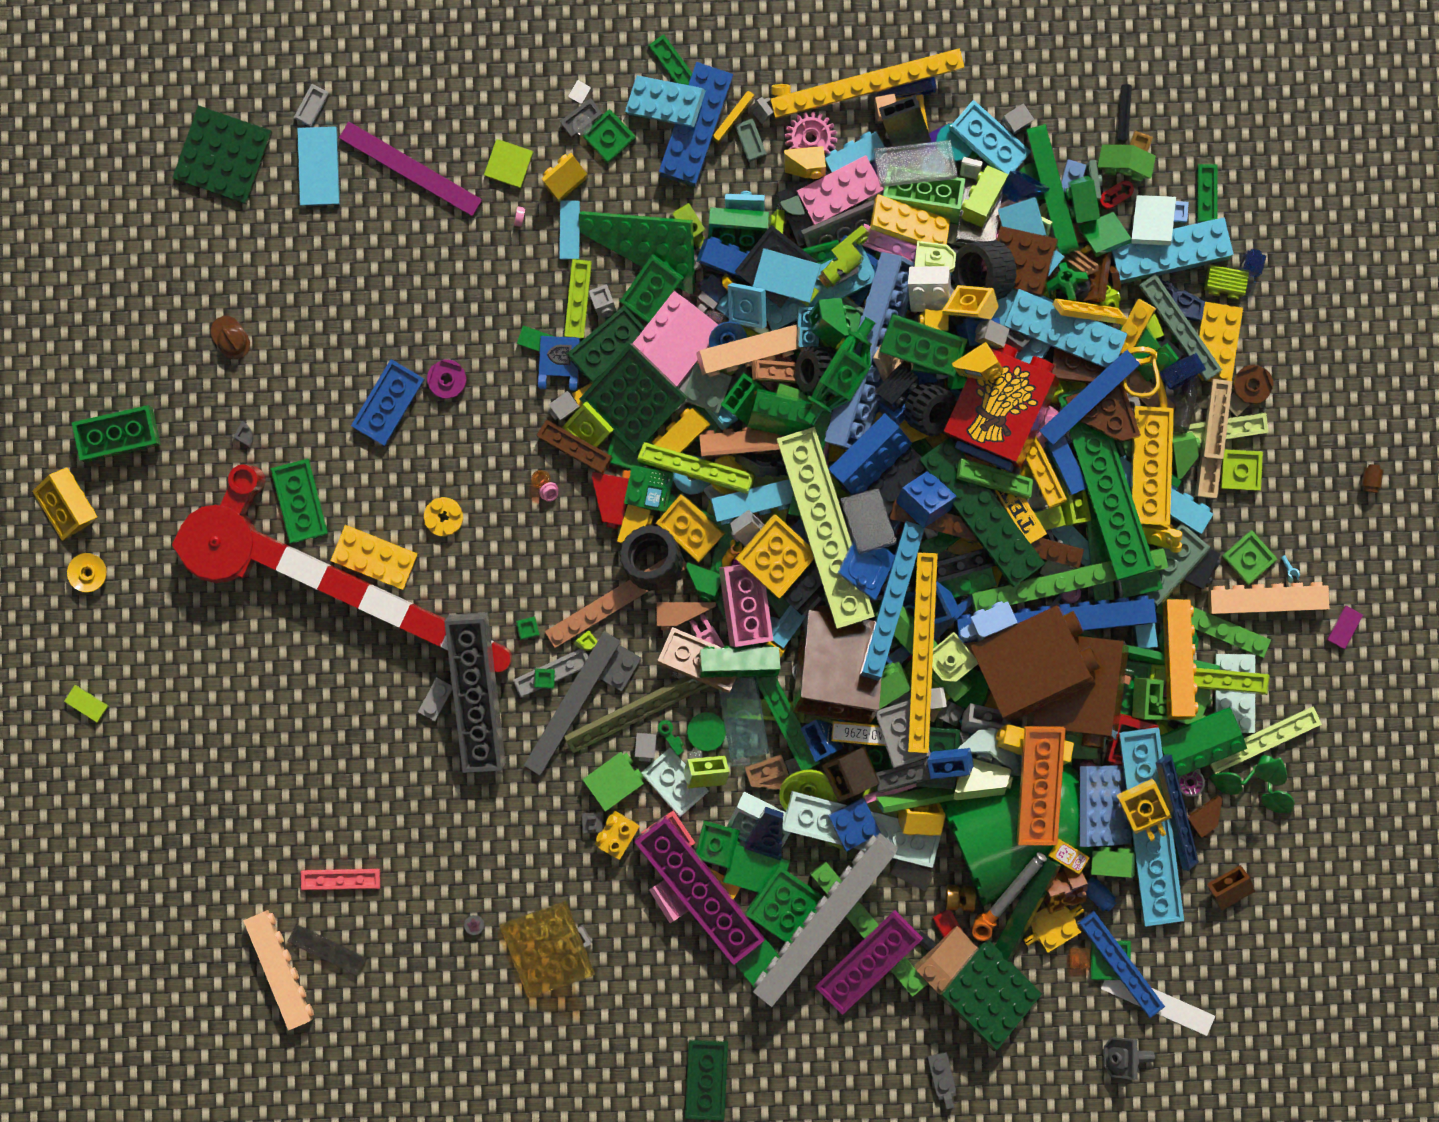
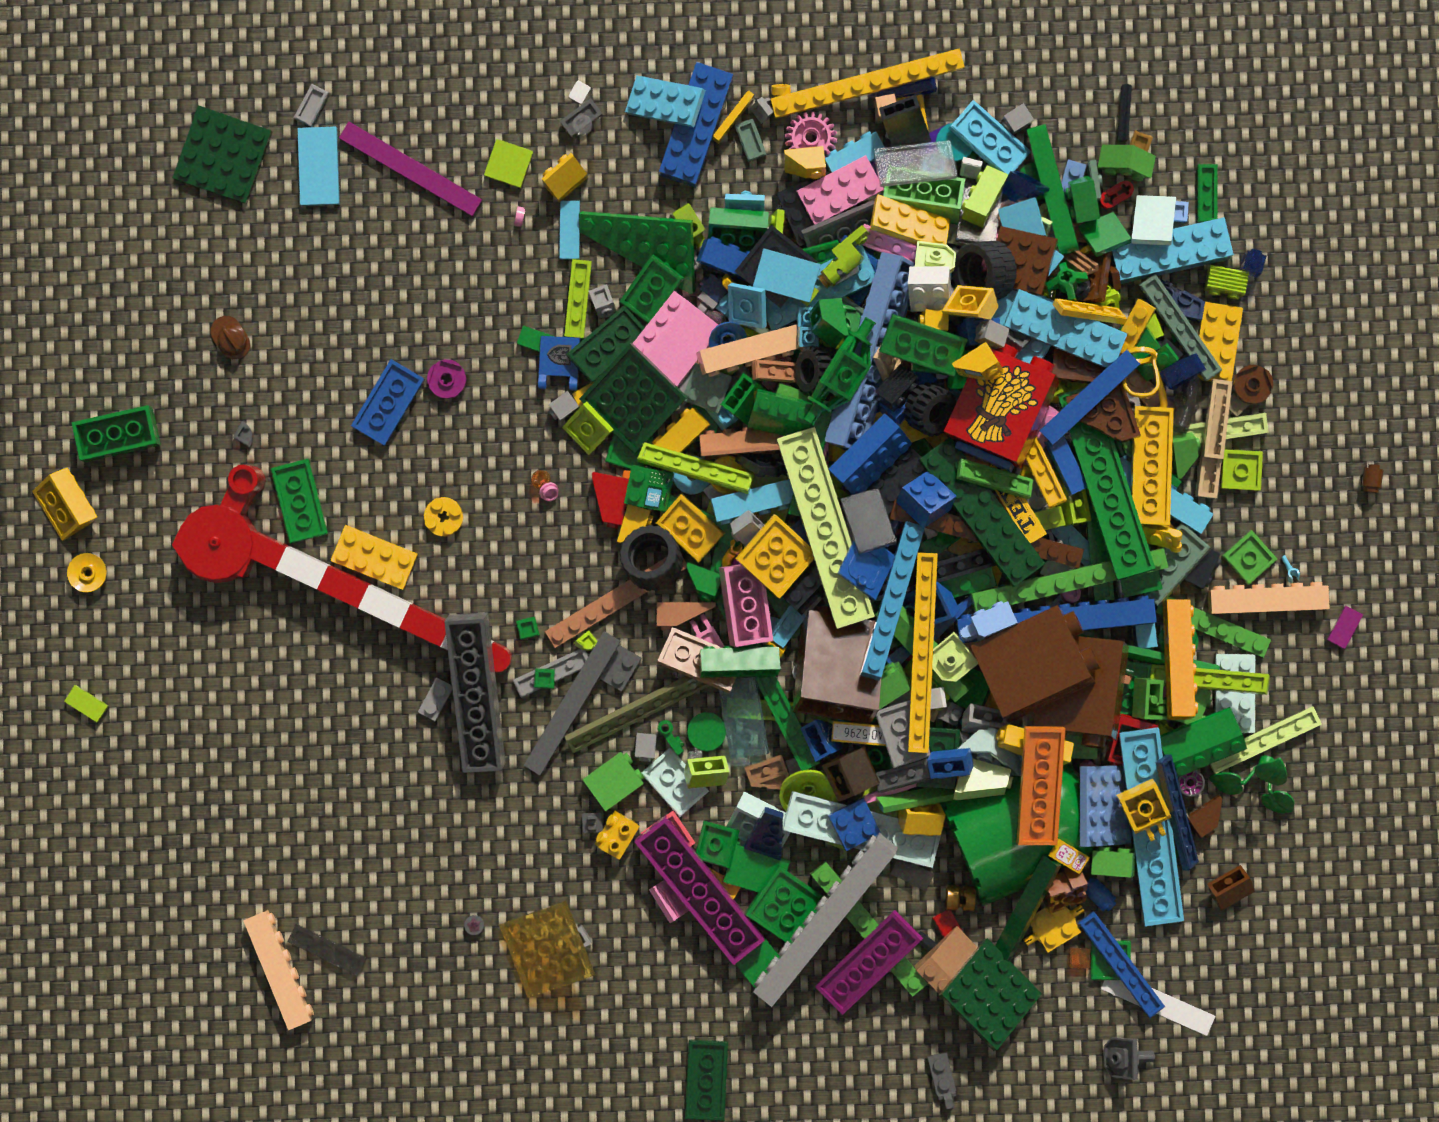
(340, 879): coral tile -> none
(574, 447): reddish brown plate -> none
(609, 136): green tile -> none
(671, 60): green tile -> none
(793, 206): sand green tile -> none
(989, 919): flat silver piece -> none

